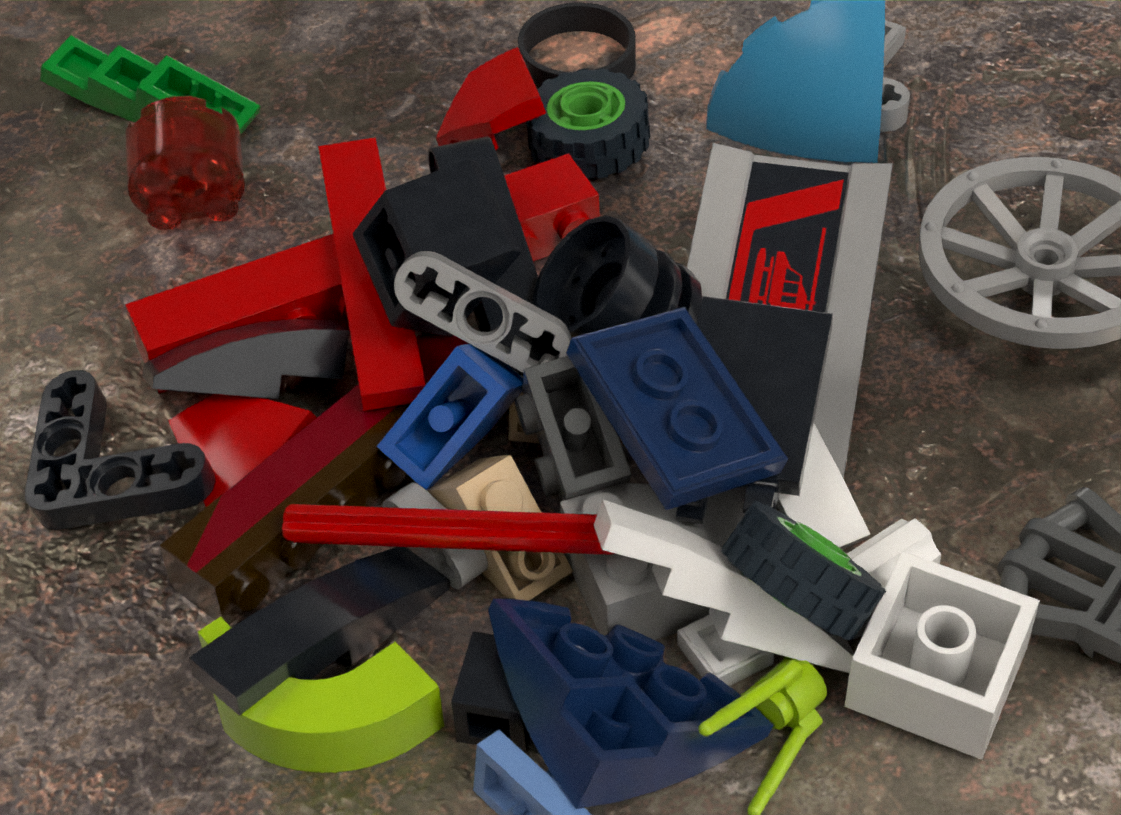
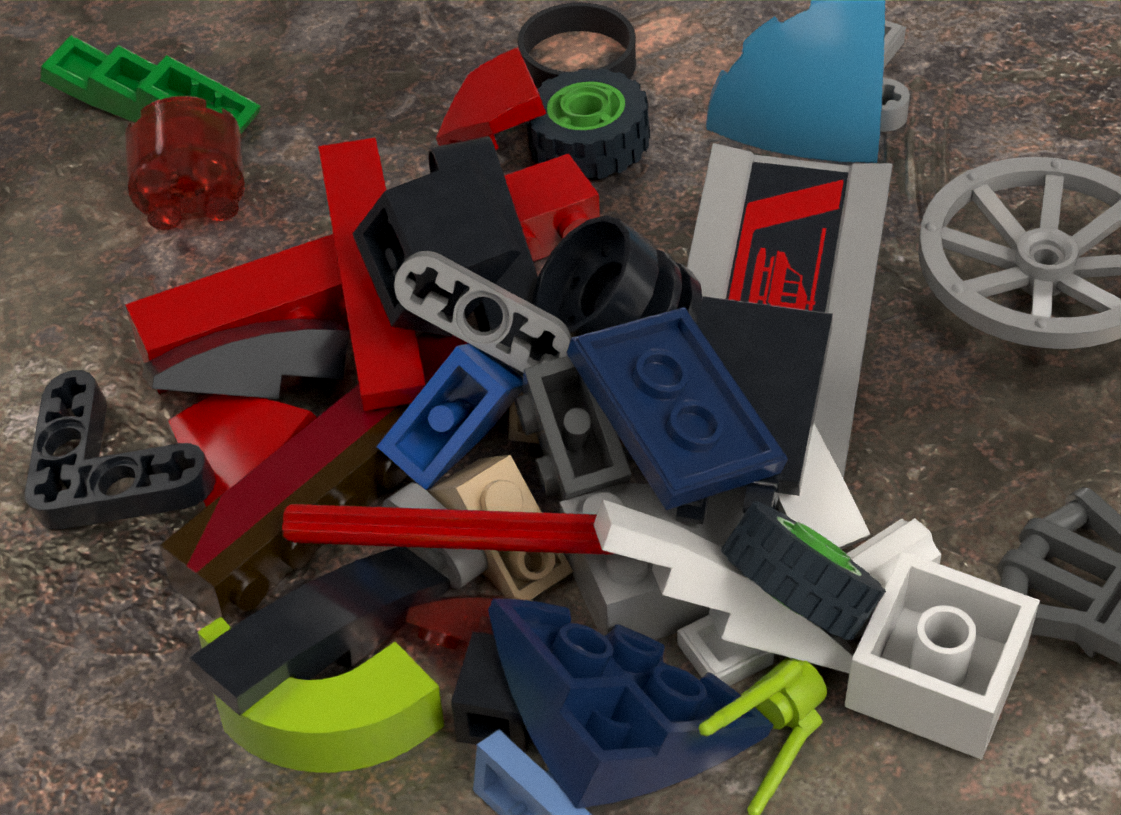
(451, 617): none -> clear red slope

